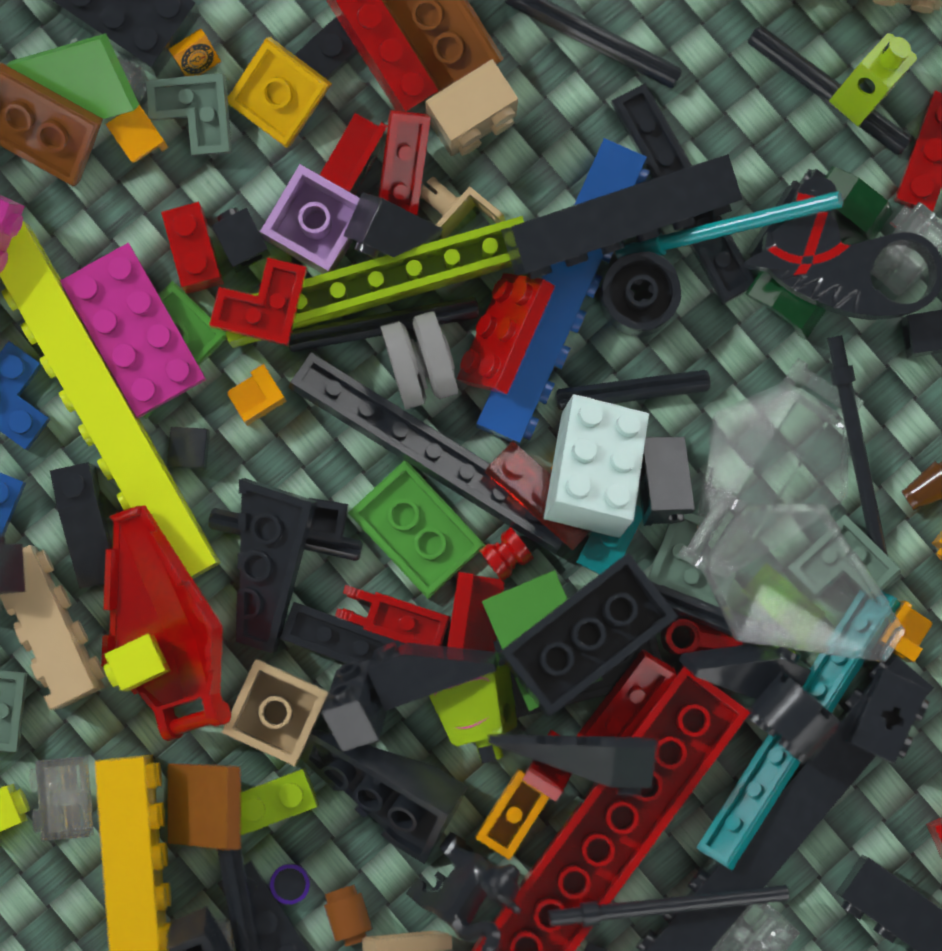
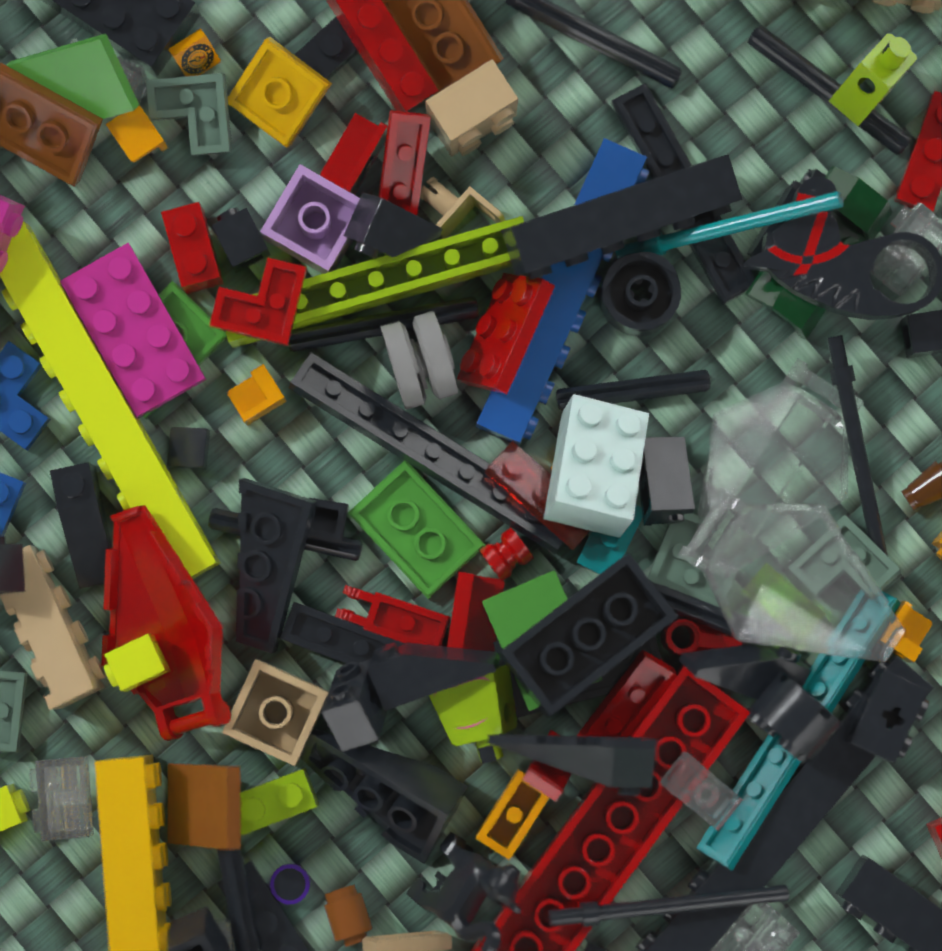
(701, 791): none -> clear plate

